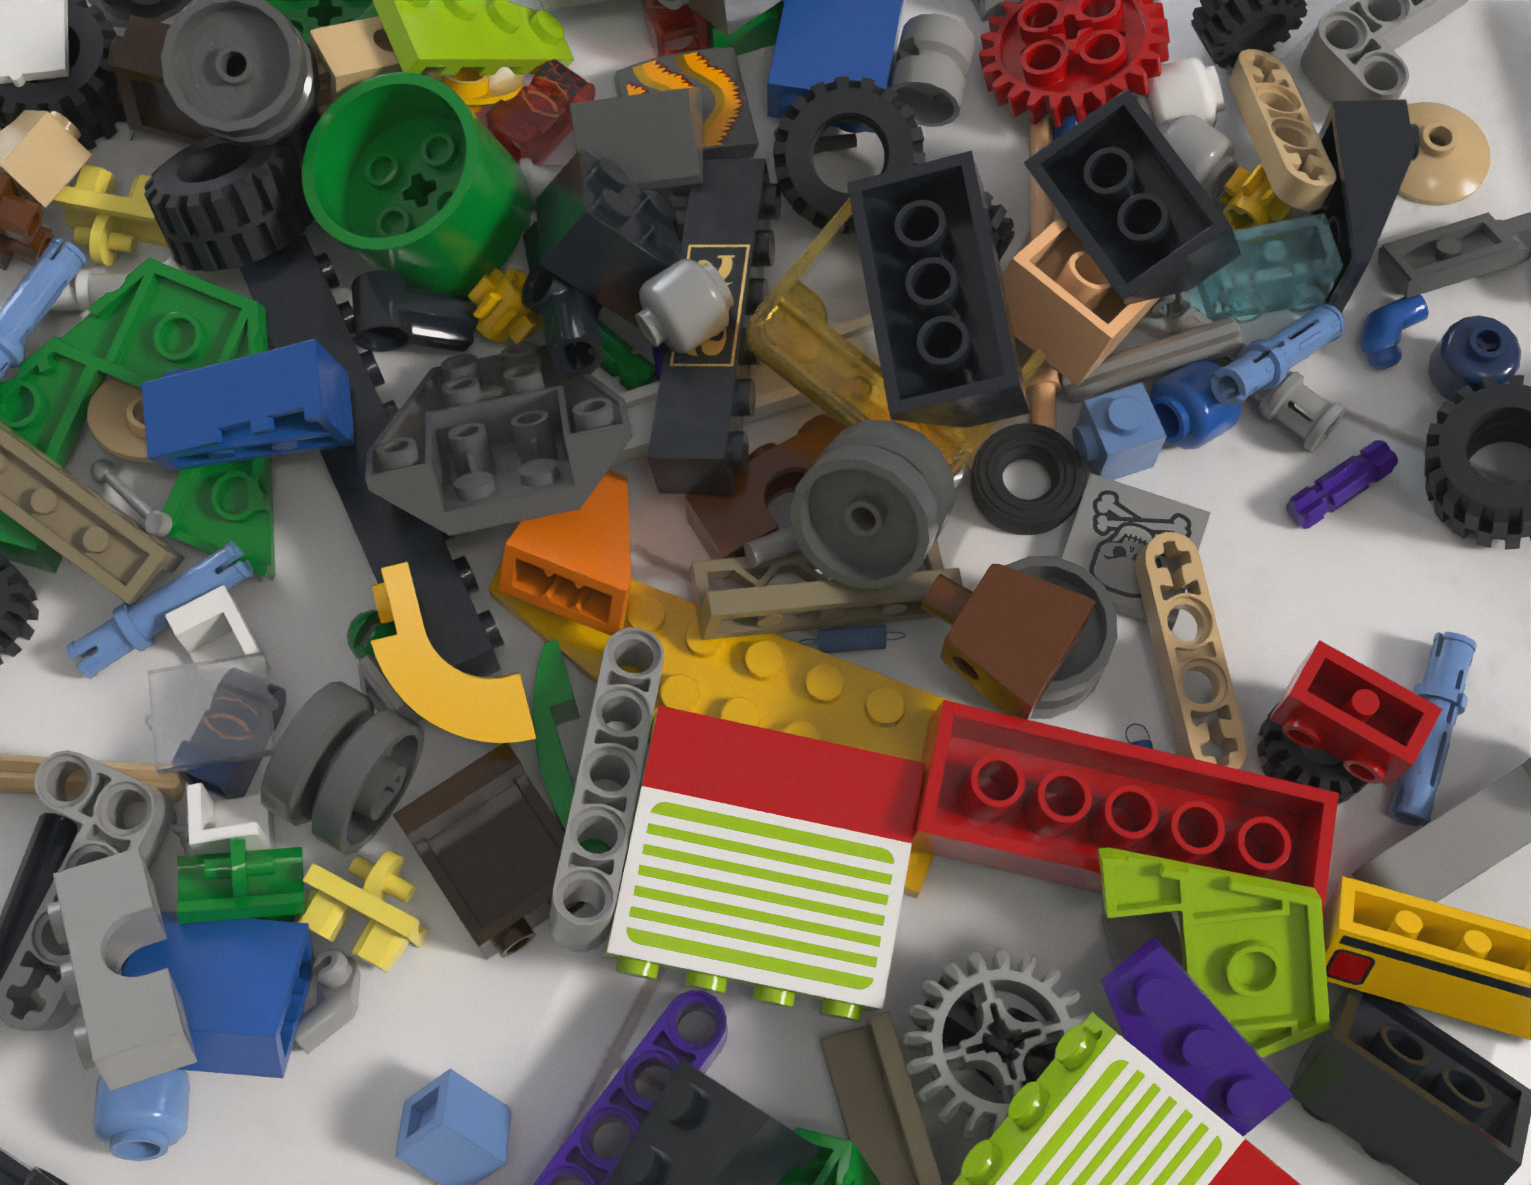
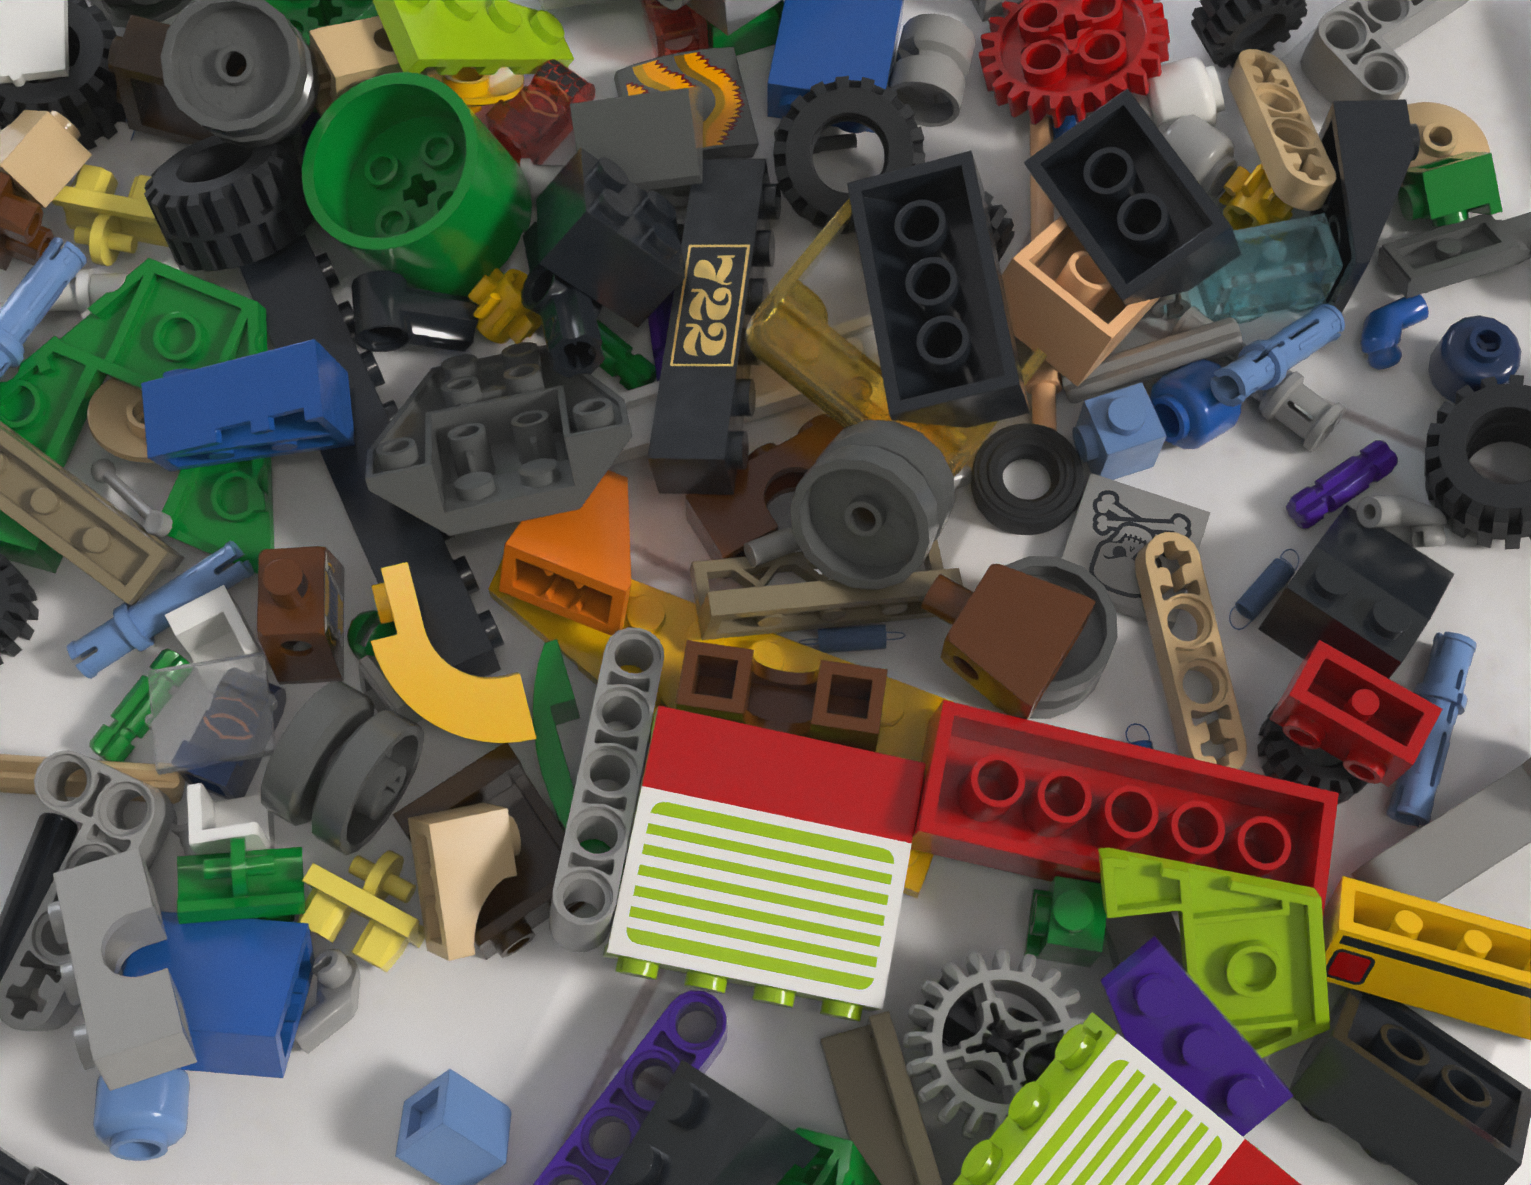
(129, 717): none -> green axle
(301, 602): none -> reddish brown torso
(457, 865): none -> tan arch
(684, 306): light grey head -> none
(830, 704): none -> reddish brown arch
(1067, 922): none -> green brick
(1264, 589): none -> medium blue piece
(1359, 595): none -> black slope
(1397, 511): none -> light grey arm
(1450, 189): none -> green brick

